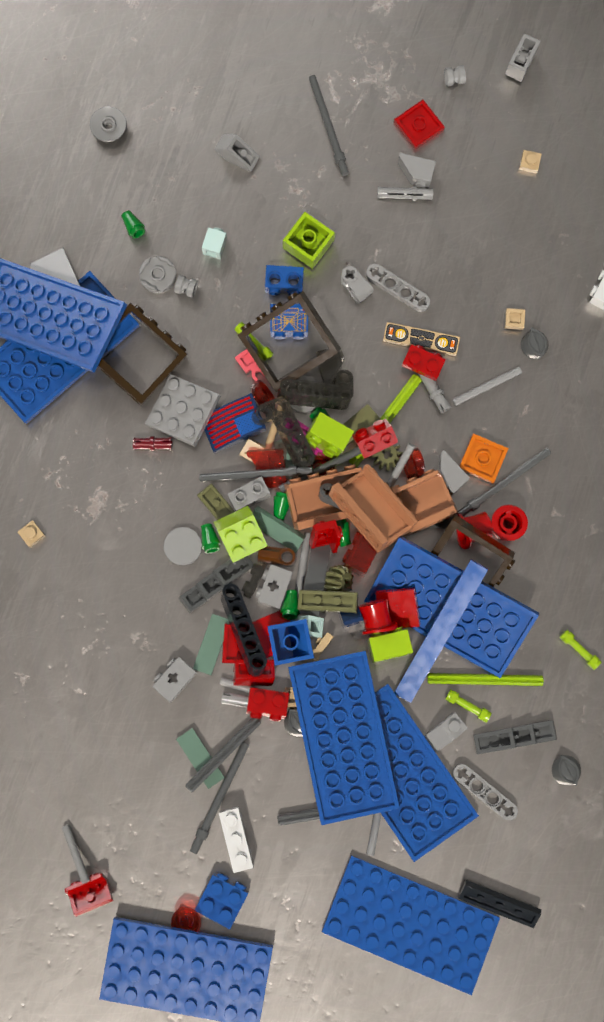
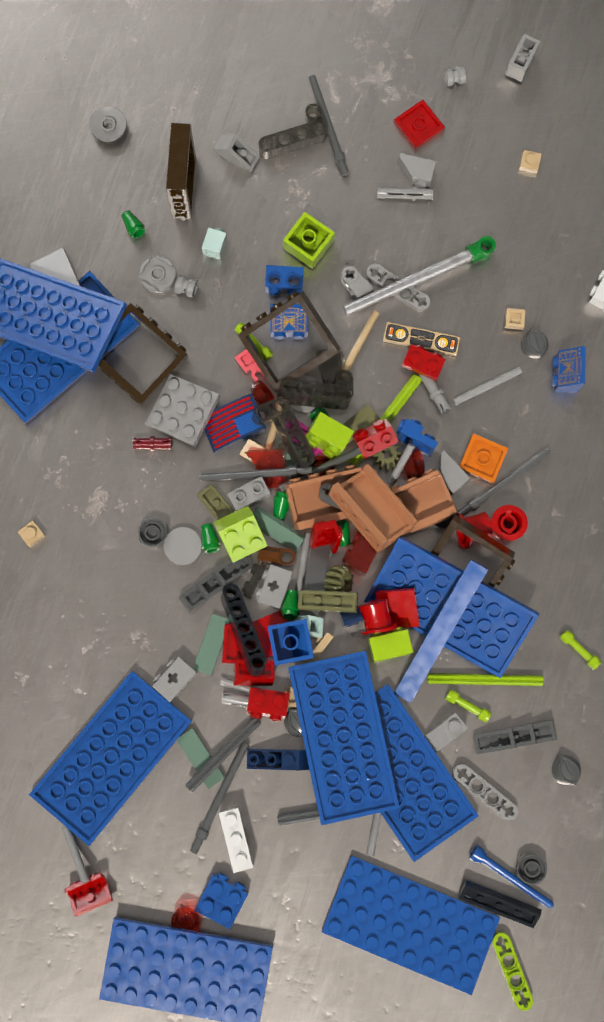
(110, 758): none -> blue plate
(152, 532): none -> dark grey hat
(181, 170): none -> dark brown window
(277, 759): none -> dark blue slope
(291, 135): none -> clear smoke beam
(361, 339): none -> tan bar
(410, 432): none -> blue plate
(472, 253): none -> flat silver piece
(479, 855): none -> blue piece
(514, 969): none -> lime beam
(531, 869): none -> dark grey hat
(569, 370): none -> blue slope

